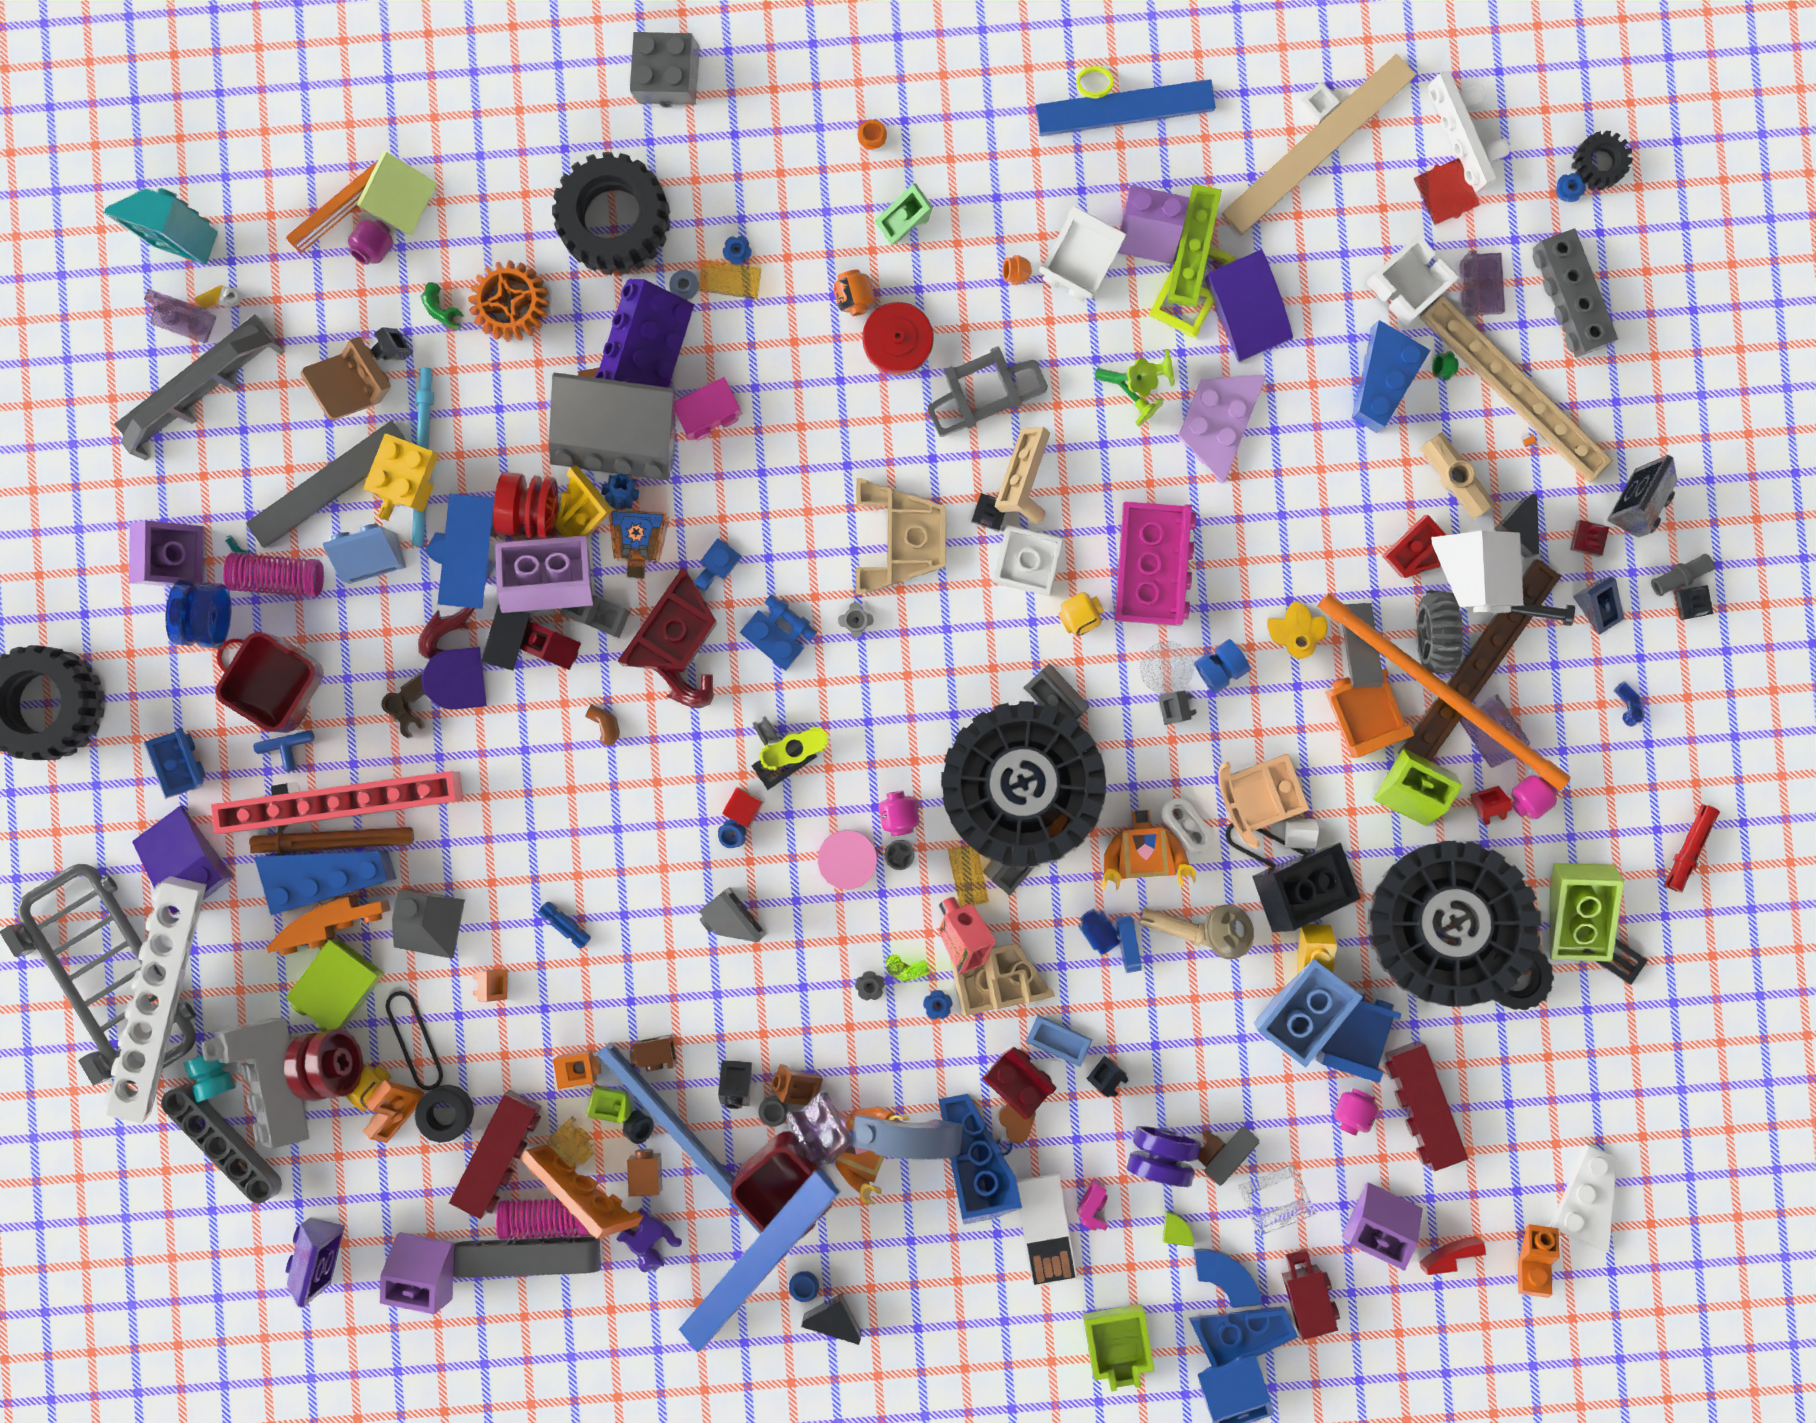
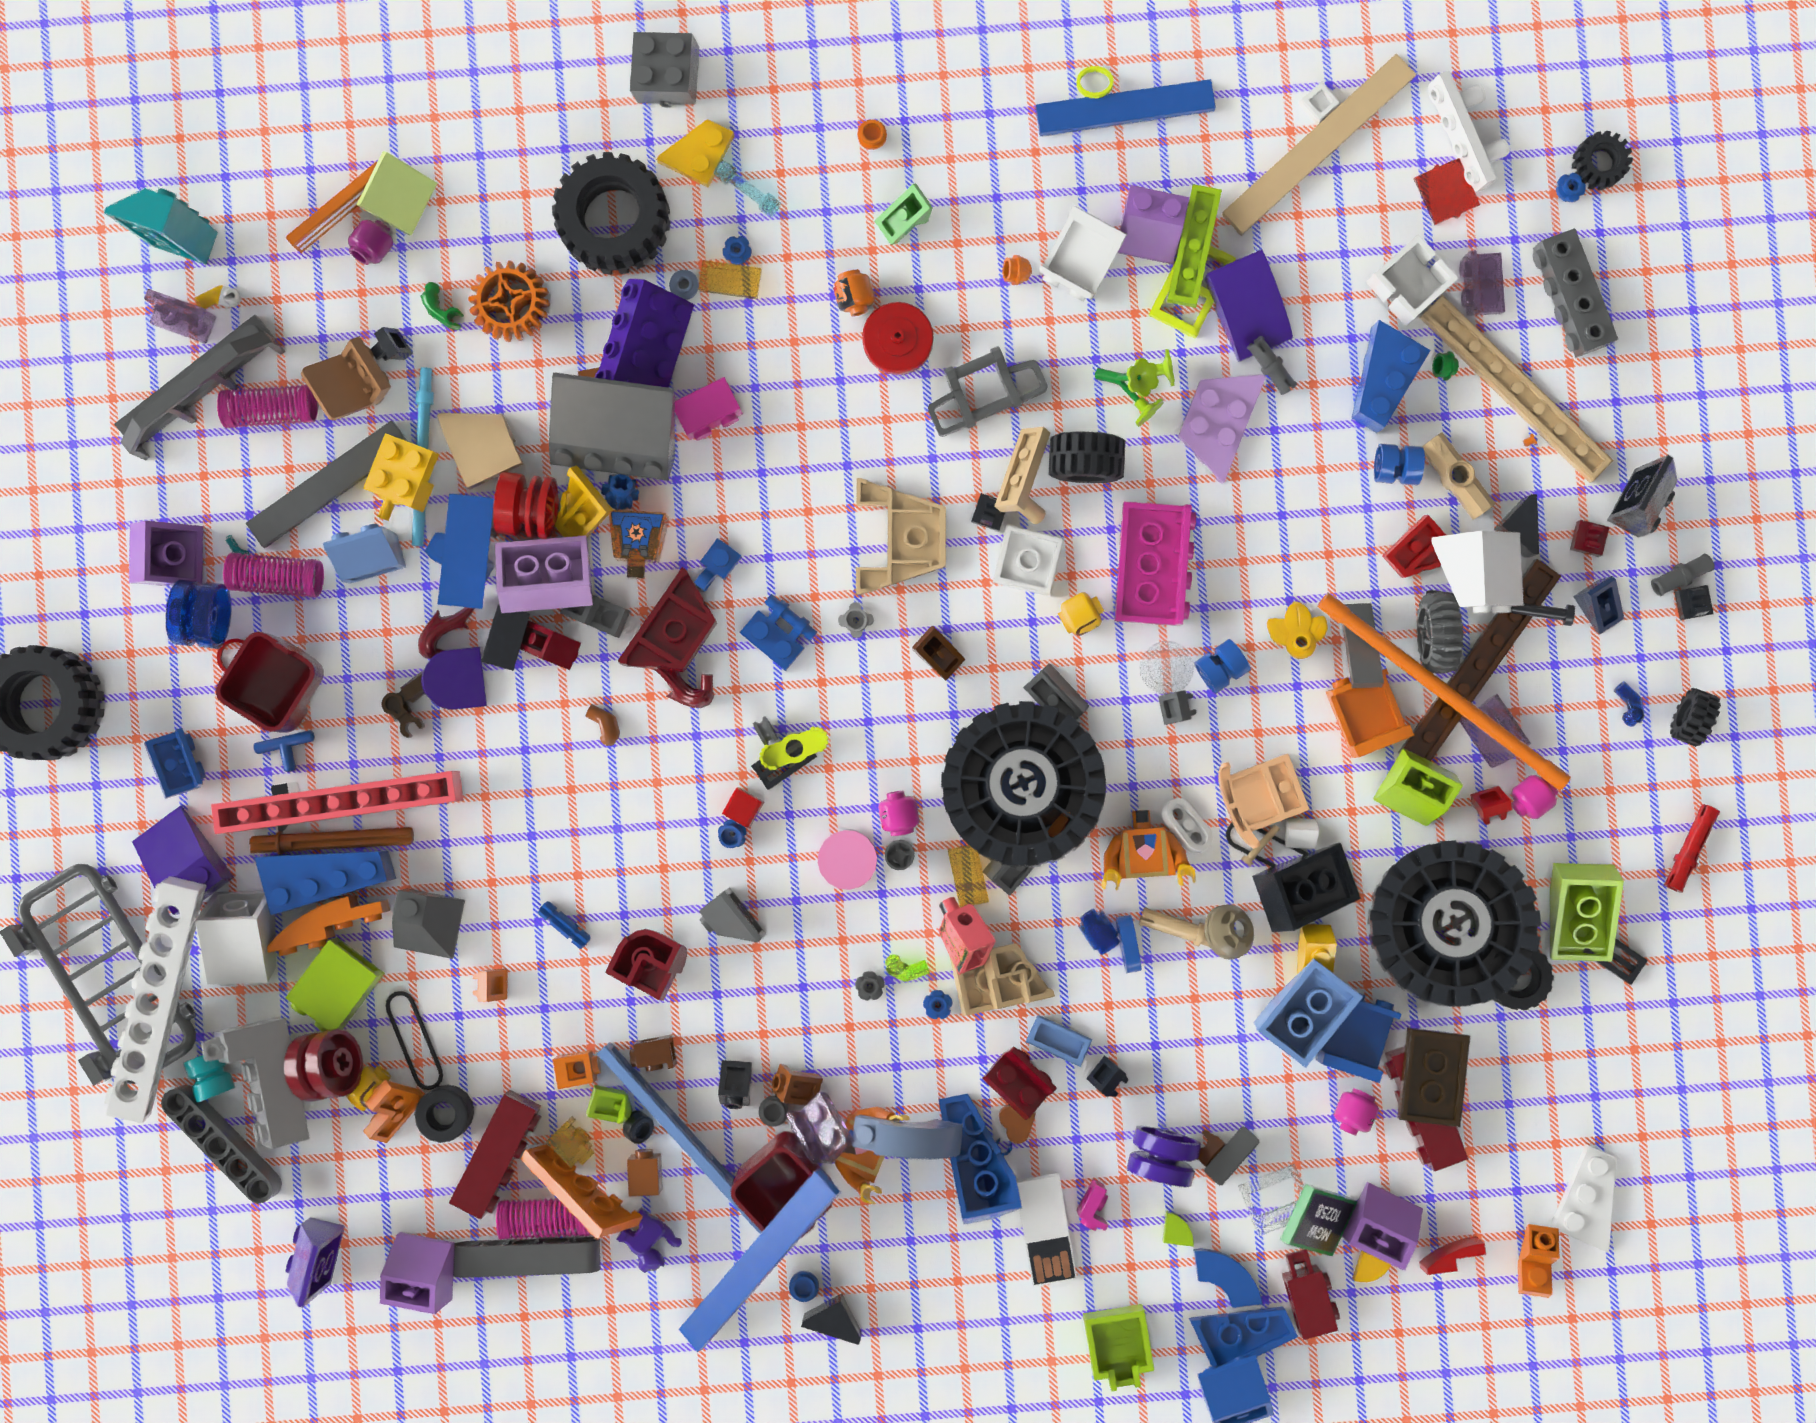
(235, 938): none -> white slope
(271, 402): none -> dark pink piece
(480, 445): none -> tan slope
(648, 962): none -> dark red brick
(698, 152): none -> yellow wing
(727, 174): none -> clear light blue bar
(938, 653): none -> reddish brown slope
(1087, 457): none -> black tyre
(1263, 842): none -> tan piece
(1272, 365): none -> dark grey pin
(1318, 1220): none -> tile
(1369, 1268): none -> yellow tile
(1404, 464): none -> blue wheel
(1433, 1077): none -> dark brown tile
(1695, 717): none -> black tyre

